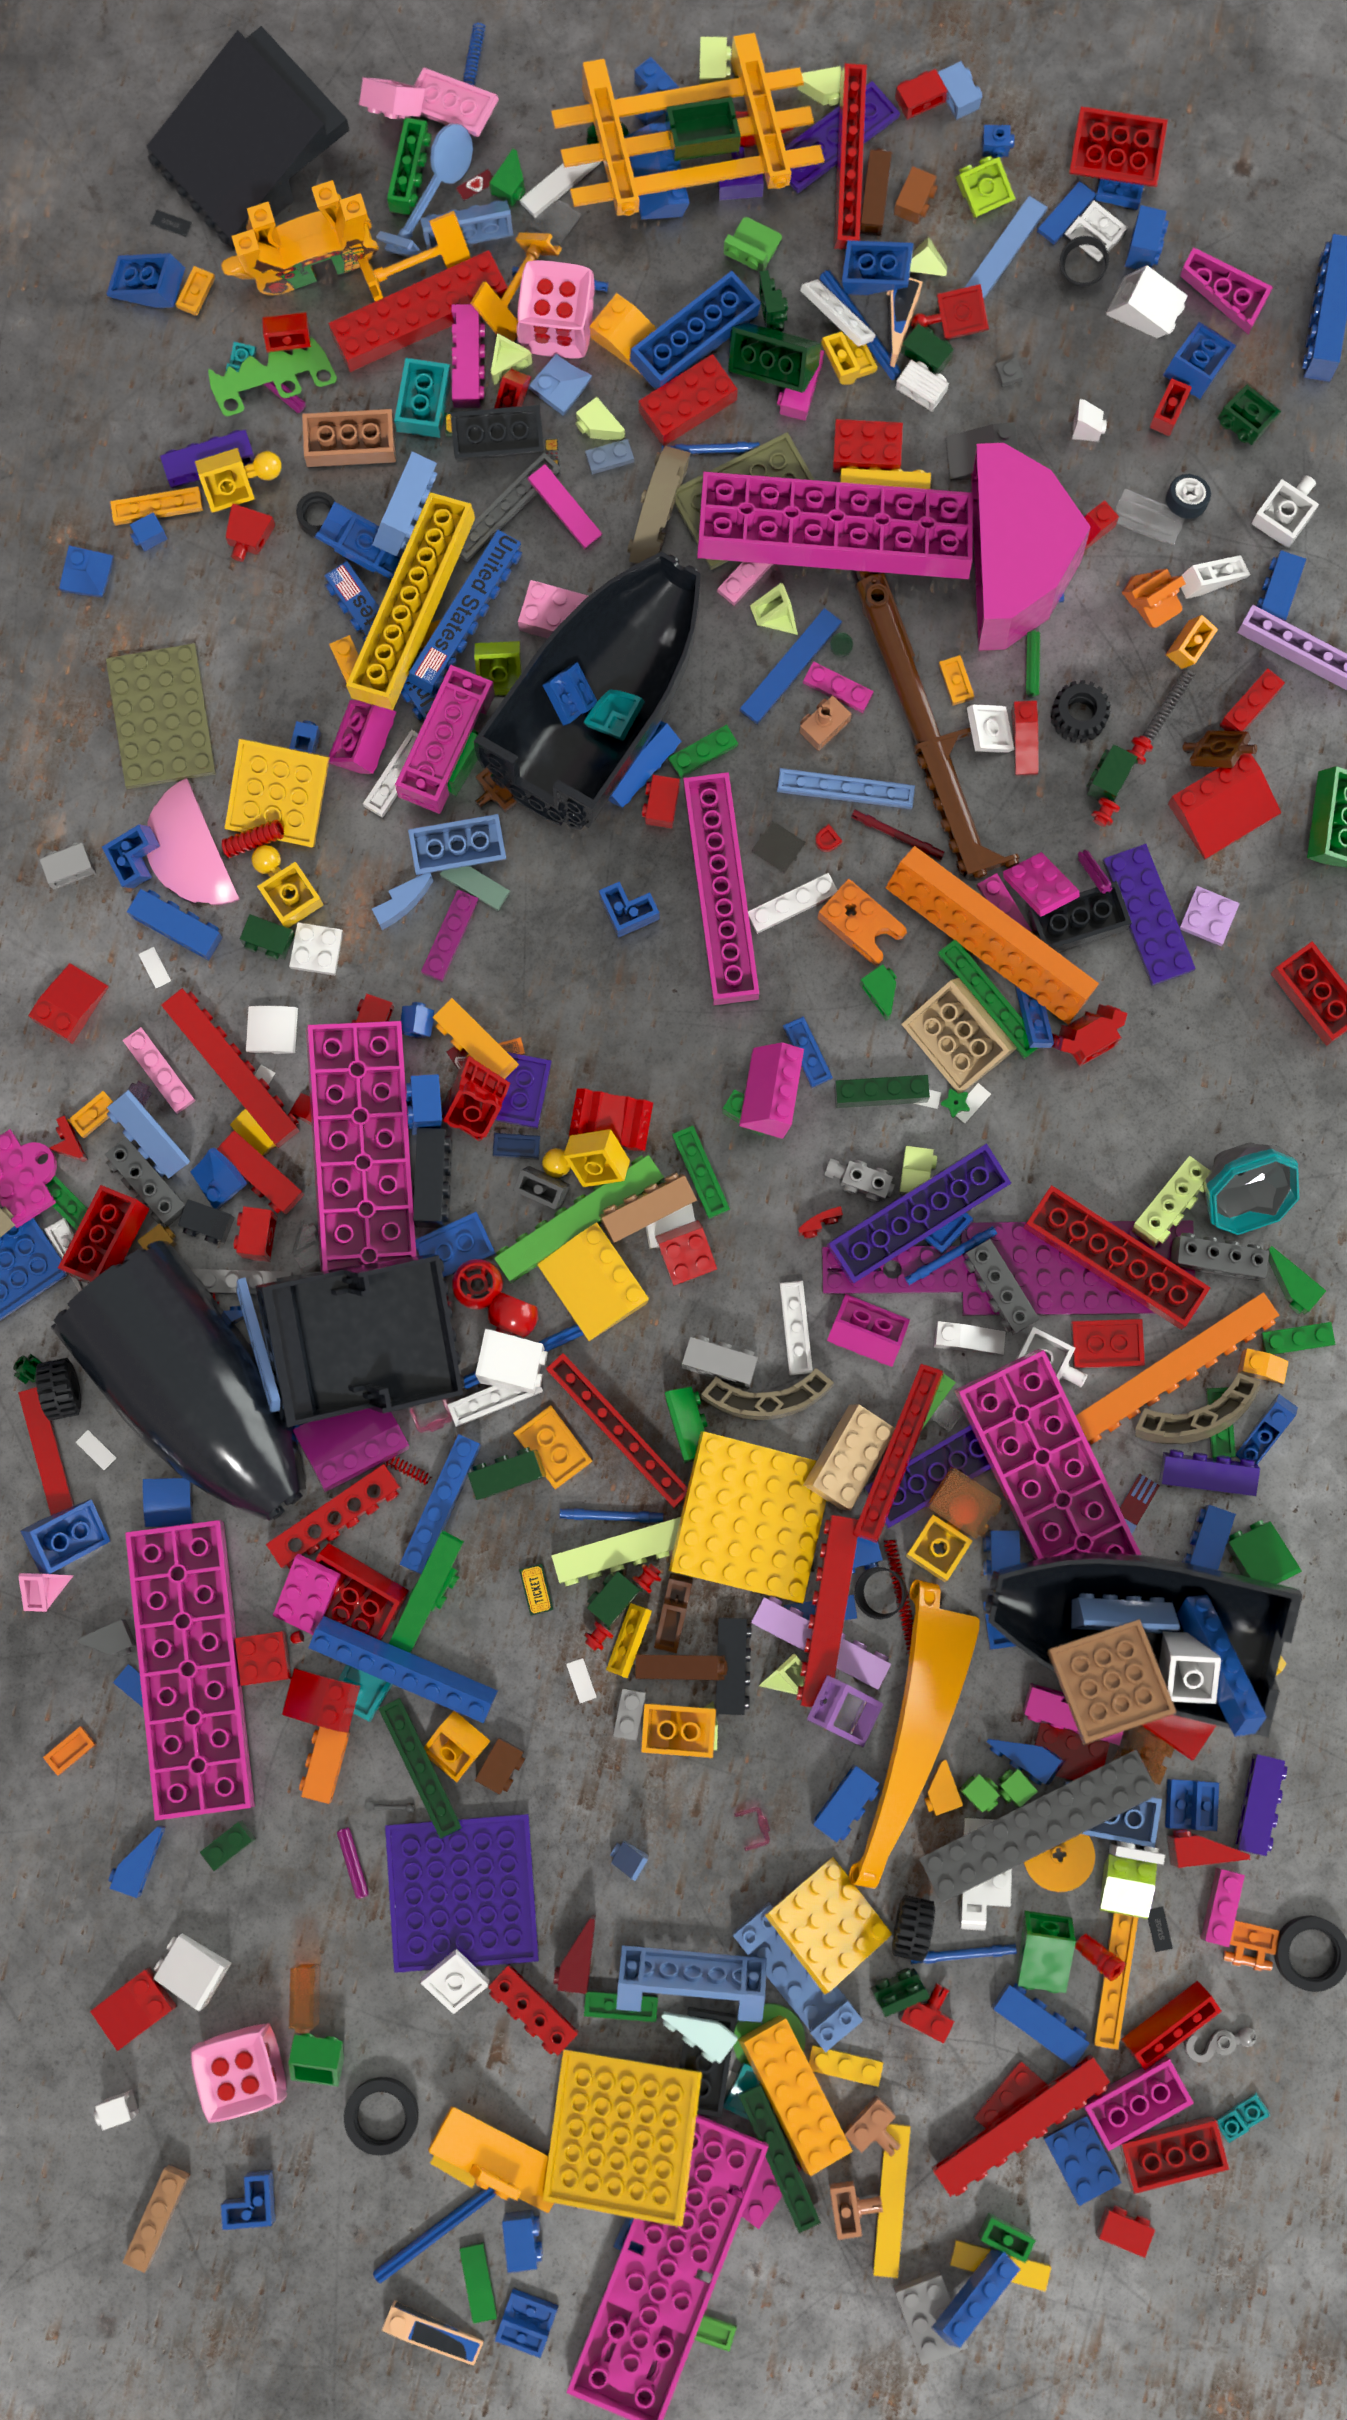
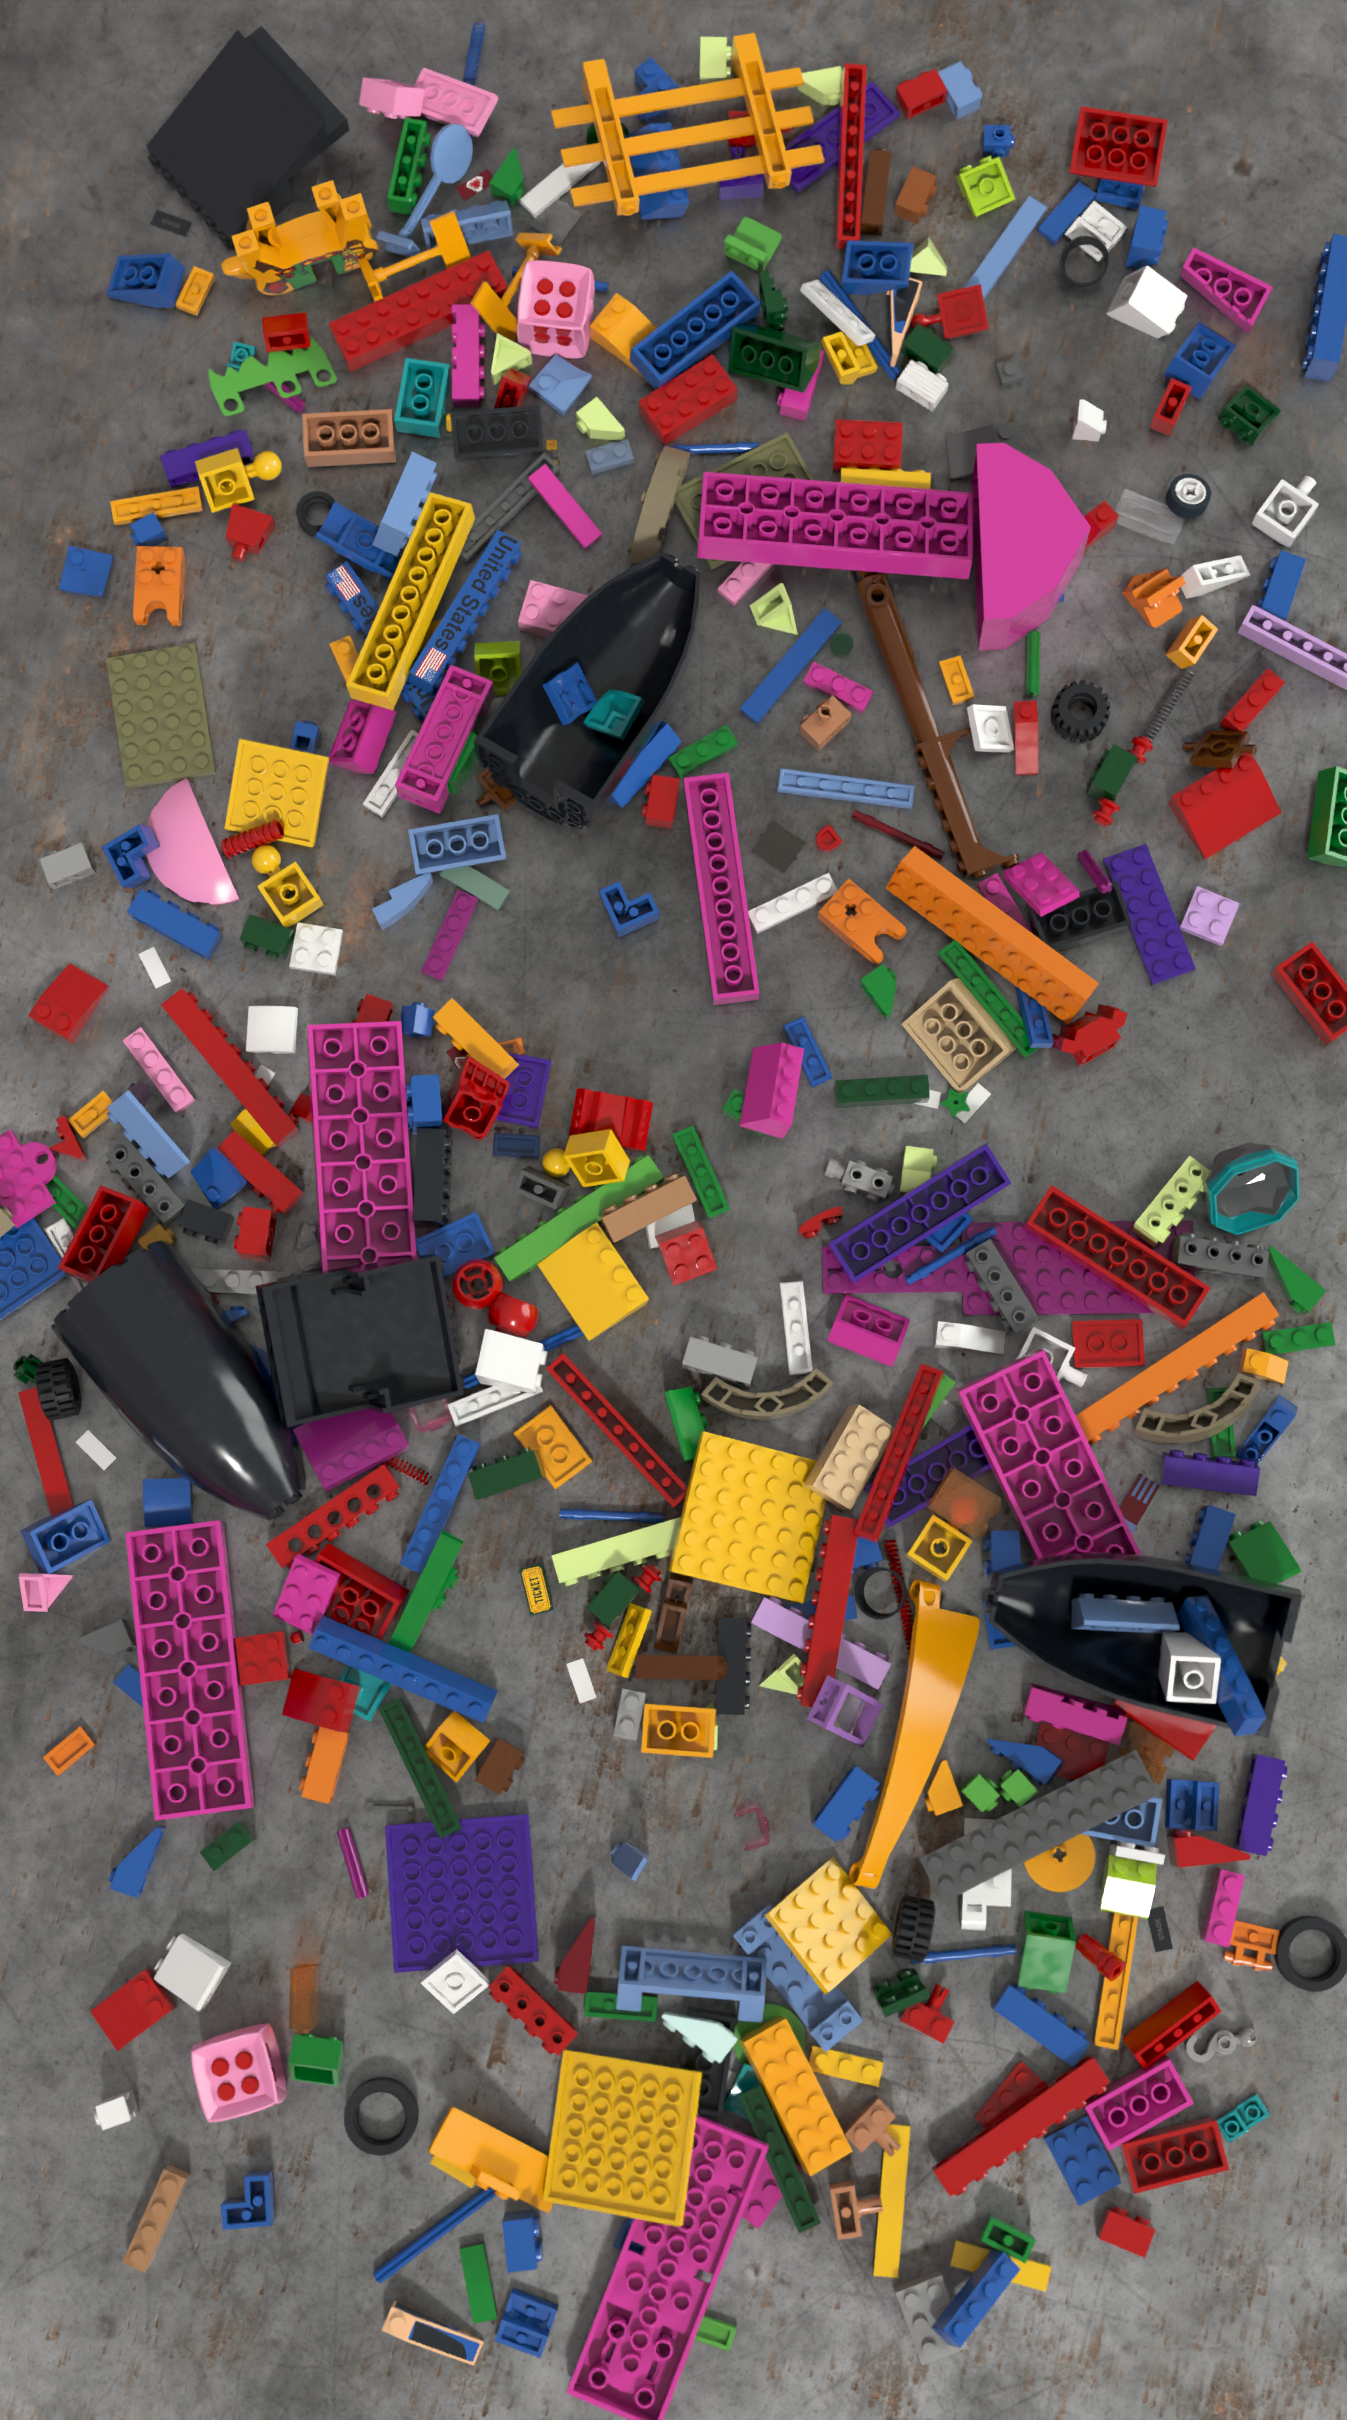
(162, 589): none -> orange brick
(258, 1344): medium blue tile -> none
(702, 129): dark green piece -> none
(1111, 1682): medium nougat plate -> none

